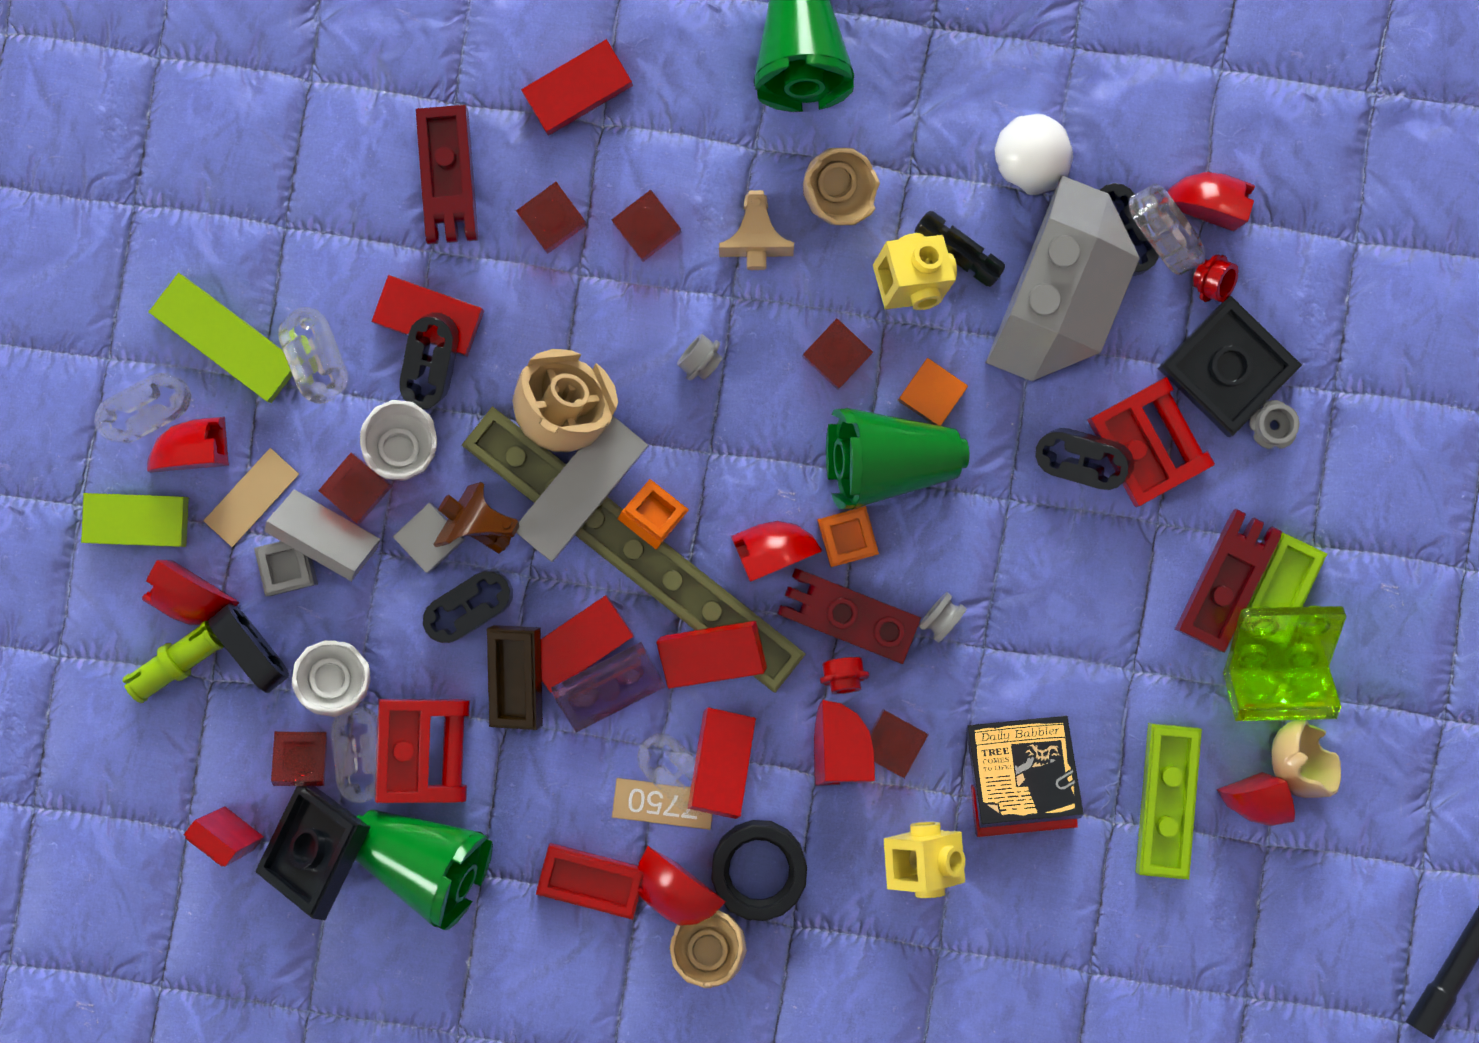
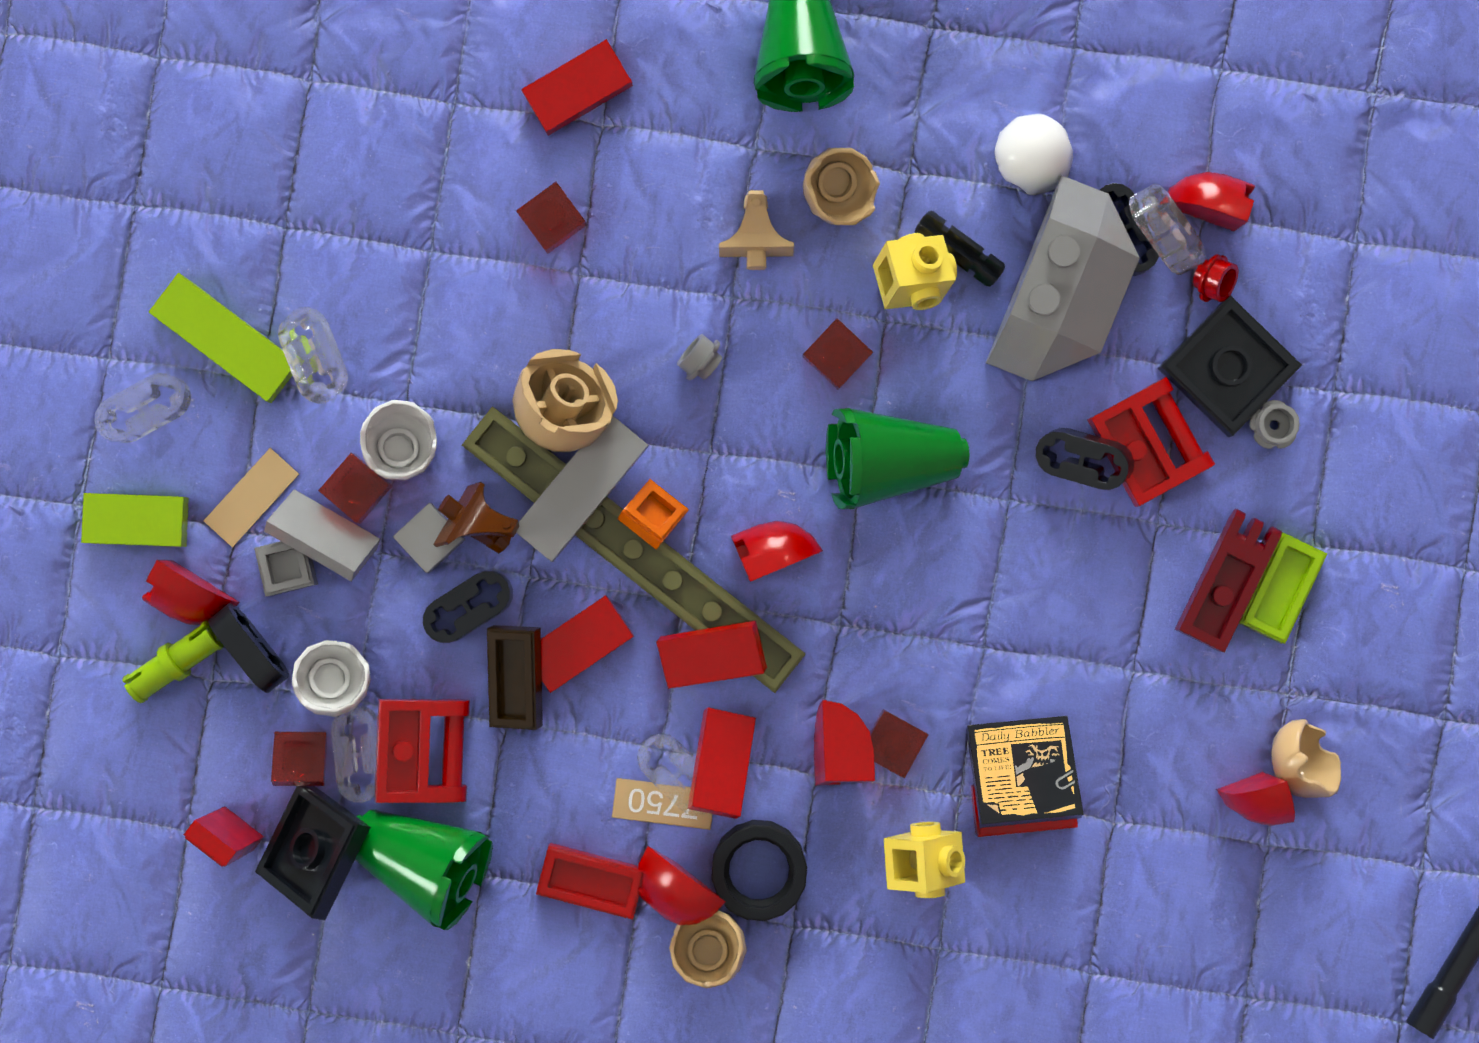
(190, 446): red brick -> none
(406, 302): red tile -> none
(440, 363): black beam -> none
(446, 172): dark red hinge -> none
(608, 687): clear purple plate -> none
(646, 225): clear red plate -> none
(844, 674): red plate -> none
(848, 536): orange tile -> none
(852, 617): dark red hinge -> none
(932, 392): orange tile -> none
(942, 617): light grey bush -> none
(1168, 801): lime tile -> none
(1283, 663): clear neon green bracket -> none

